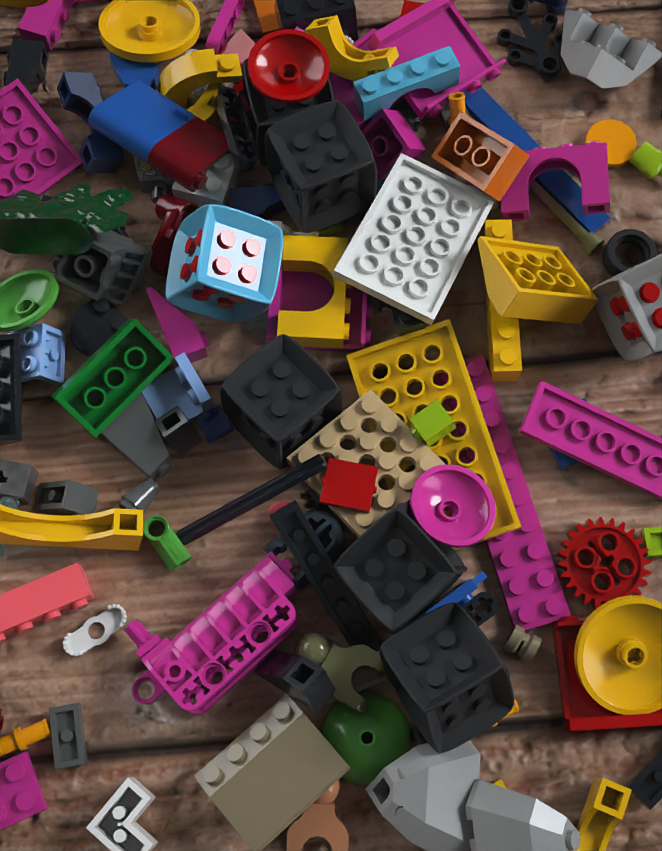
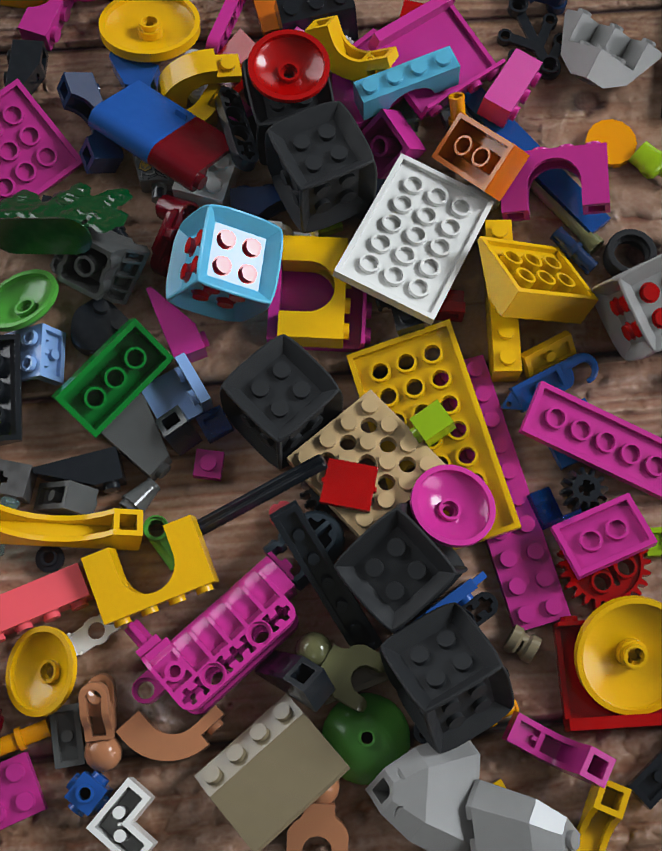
(41, 671): none -> yellow dish
(53, 566): none -> black plate
(95, 469): none -> black slope
(99, 723): none -> nougat piece
(99, 791): none -> blue brick
(152, 743): none -> nougat arch
(191, 573): none -> yellow arch
(208, 464): none -> dark pink plate
(452, 307): none -> red panel
(510, 88): none -> dark pink brick
(547, 509): none -> clear blue bracket
(548, 353): none -> yellow plate
(558, 375): none -> blue plate
(559, 751): none -> dark pink arch
(574, 250): none -> dark blue pin
(588, 481): none -> black gear
(603, 536): none -> dark pink plate

